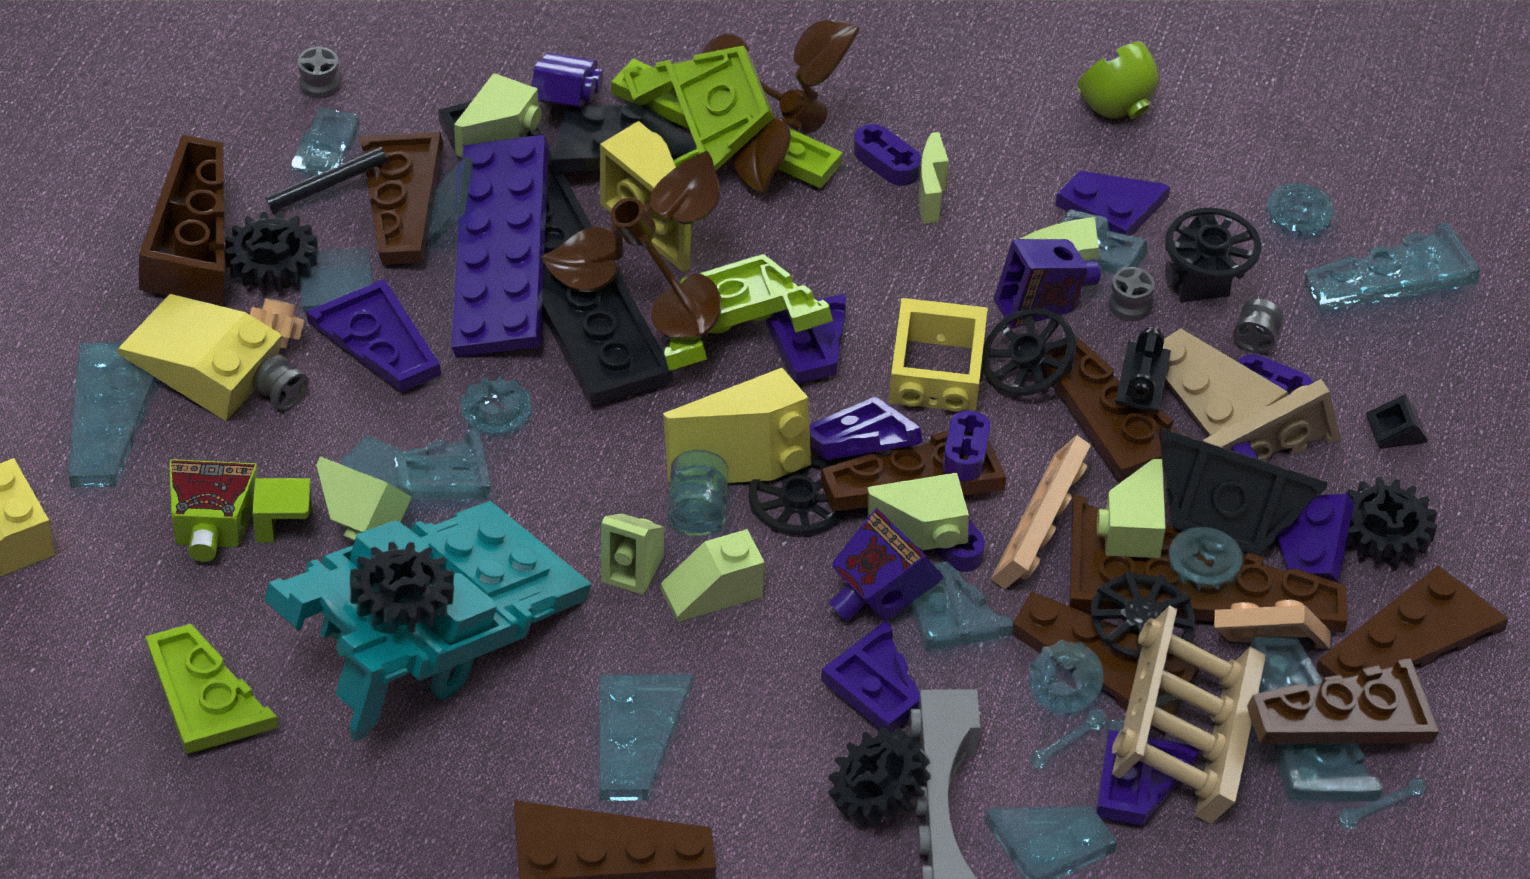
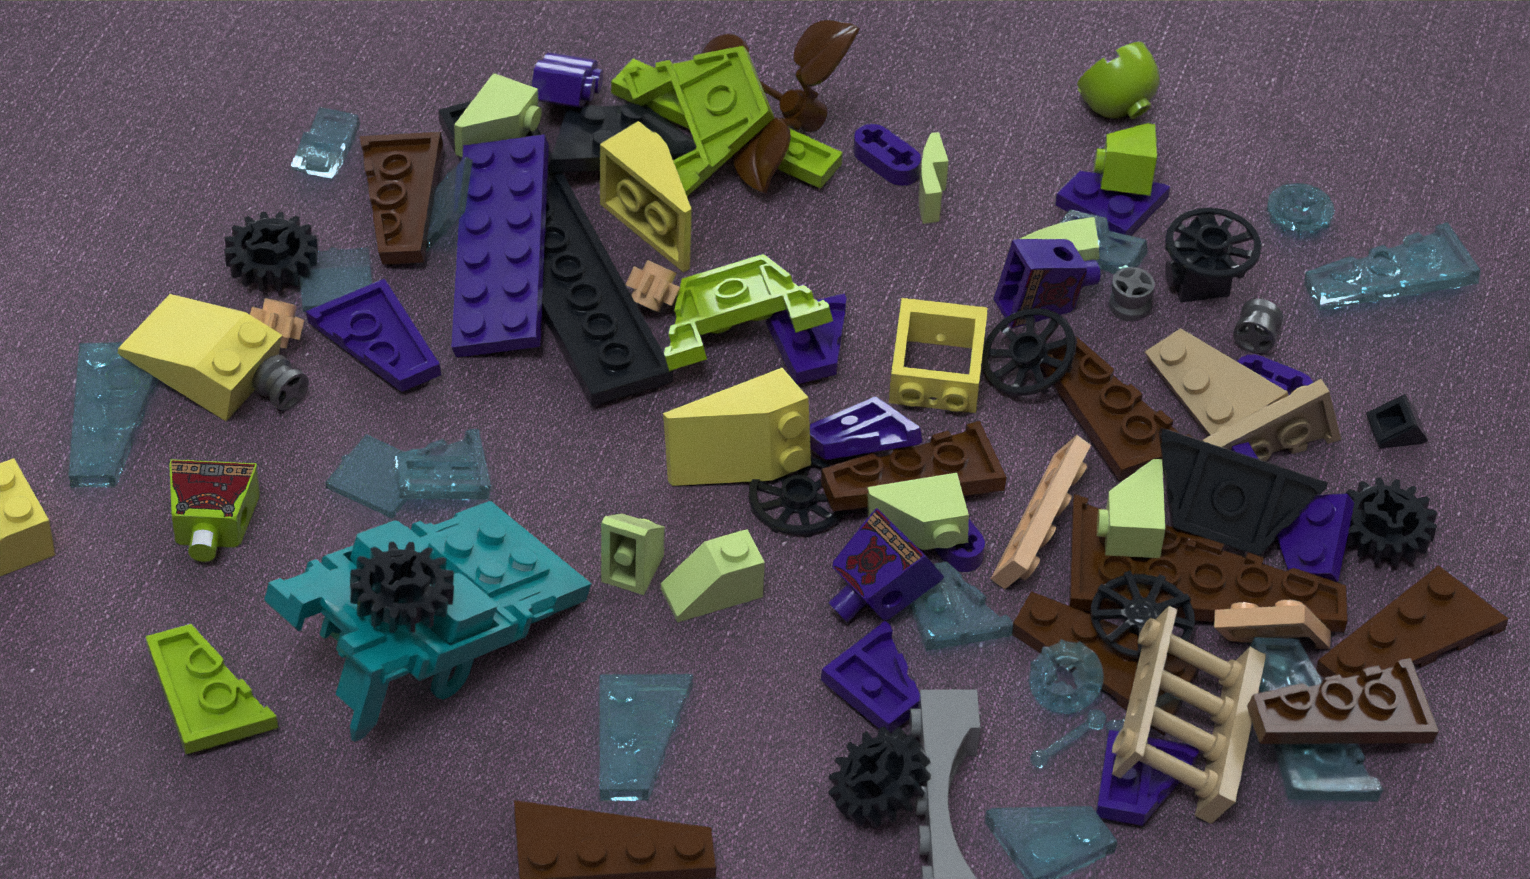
(187, 228): reddish brown wedge -> none
(279, 500): lime panel -> none
(318, 72): flat silver wheel -> none
(326, 179): black bar -> none
(359, 499): yellowish green slope -> none
(489, 417): clear light blue gear -> none
(589, 256): reddish brown plant -> none
(653, 286): none -> light nougat gear
(698, 493): clear light blue wheel -> none
(961, 444): dark purple beam -> none
(1128, 160): none -> lime slope
(1144, 371): black hinge -> none
(1214, 546): clear light blue gear -> none
(1349, 817): clear light blue hinge -> none

